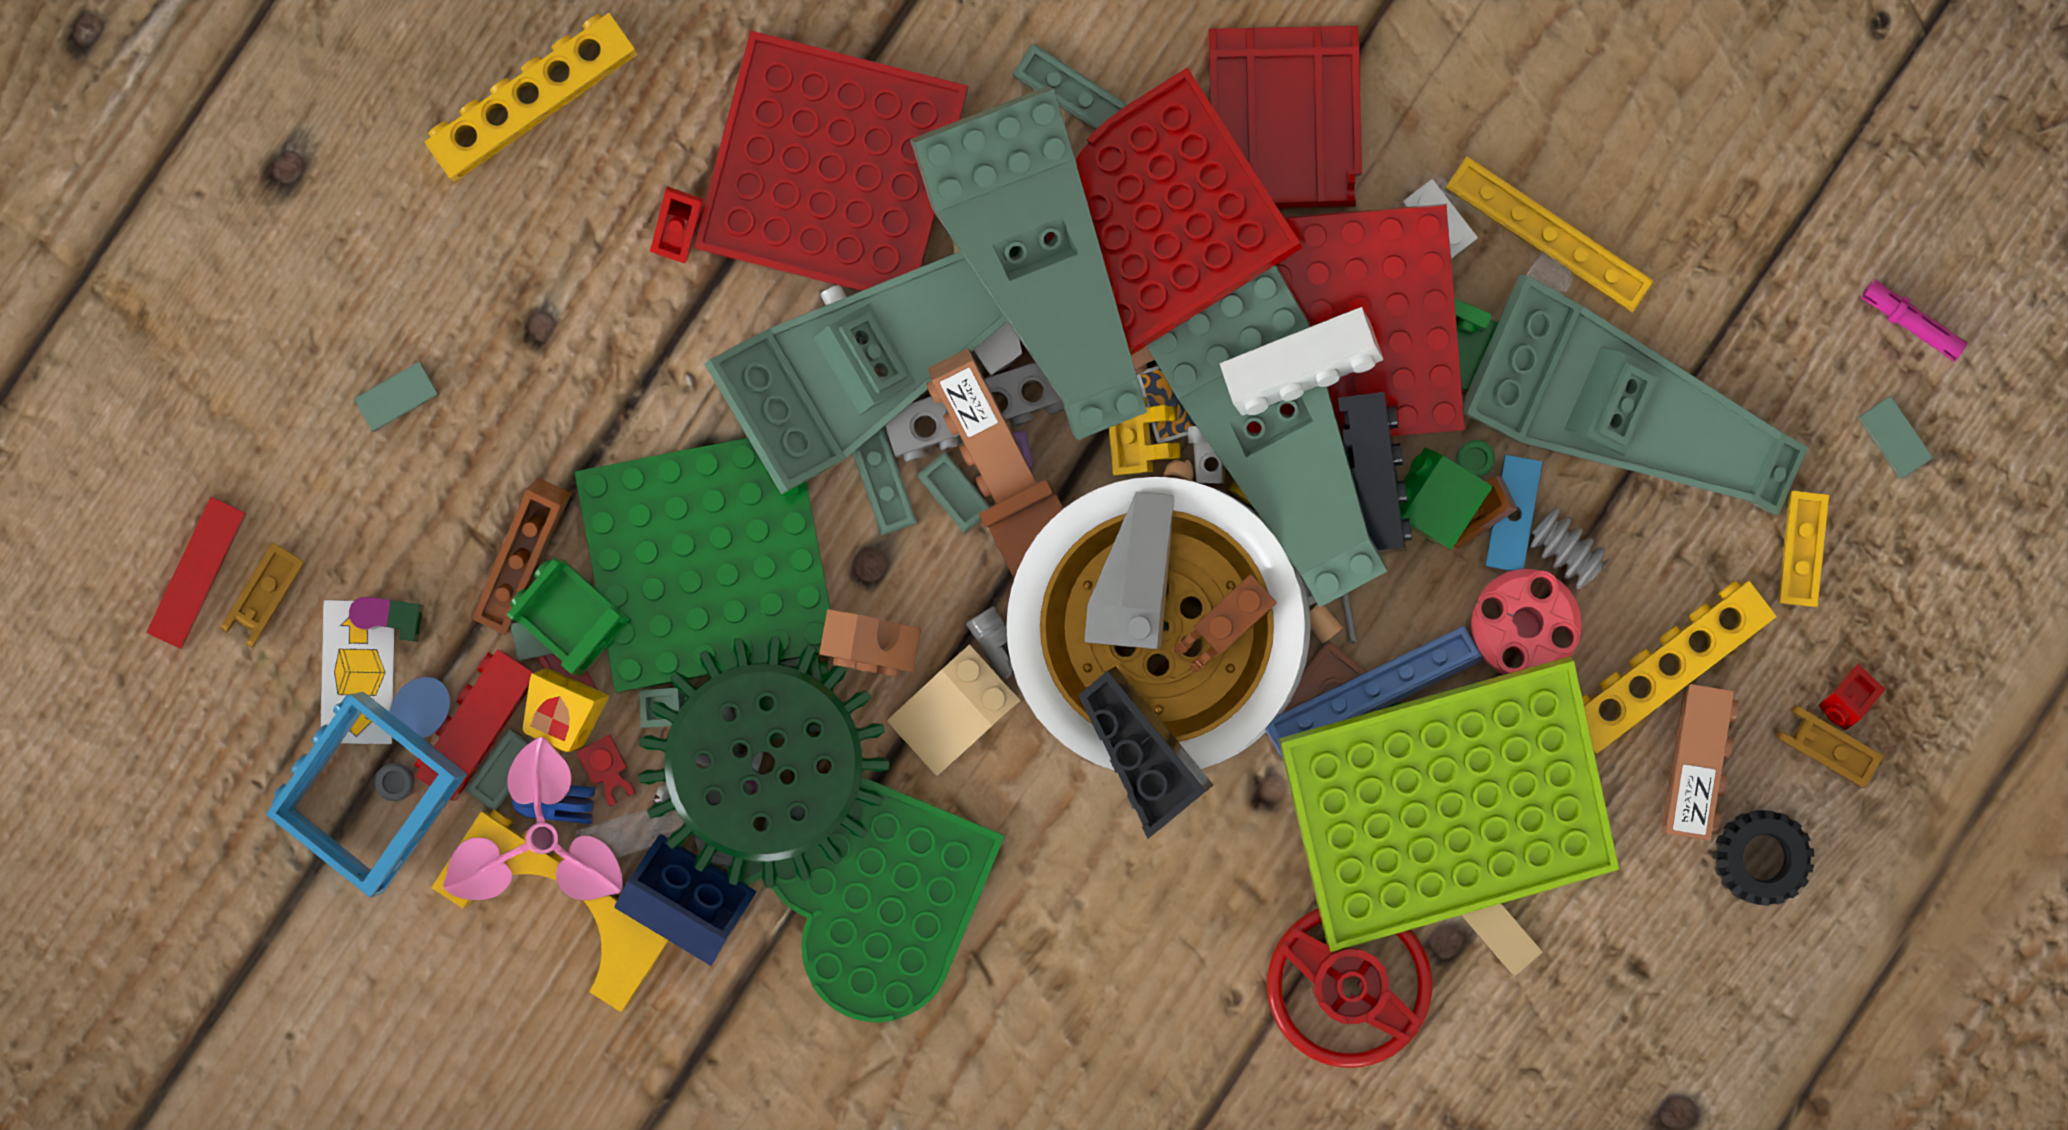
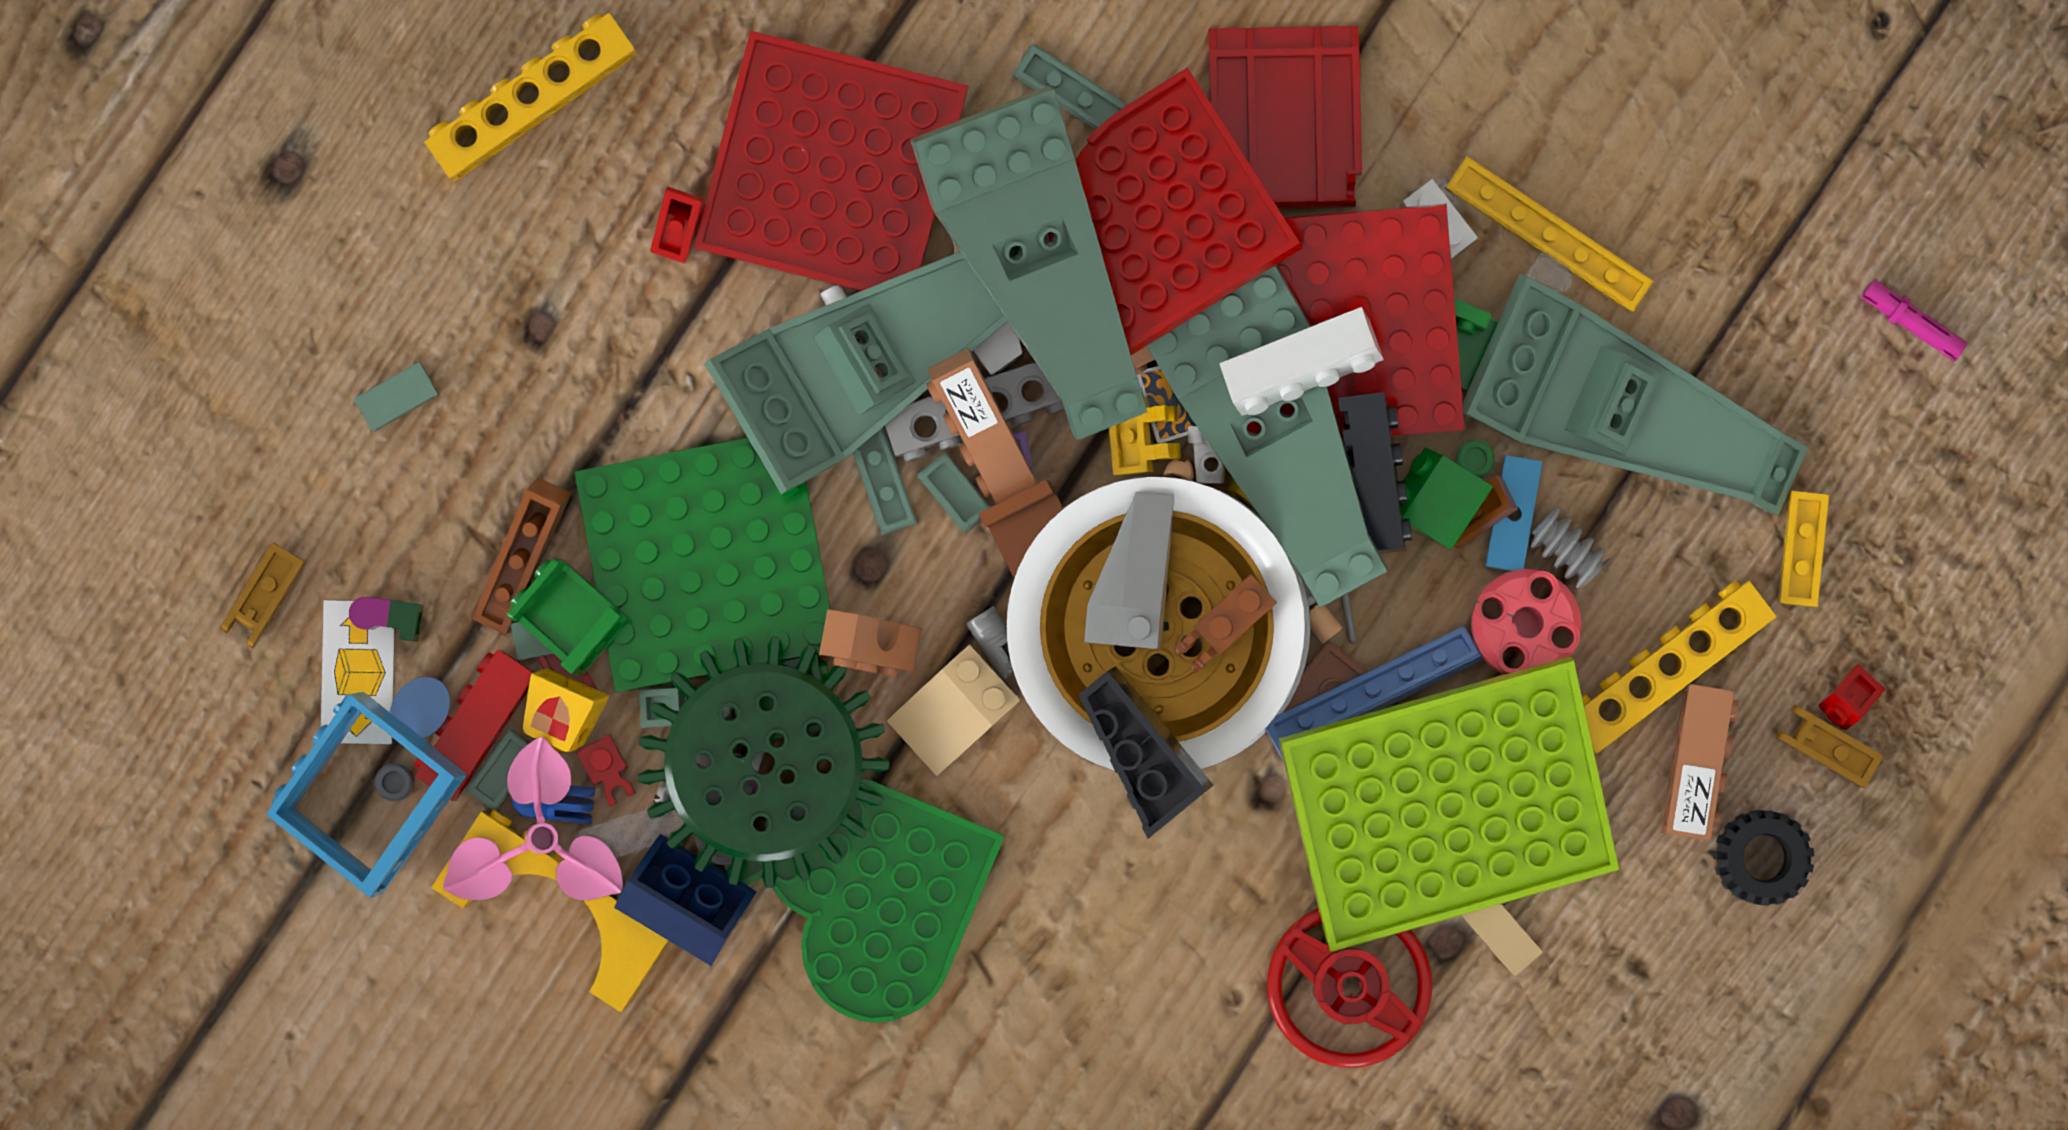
(196, 573): red tile -> none
(1895, 437): sand green tile -> none

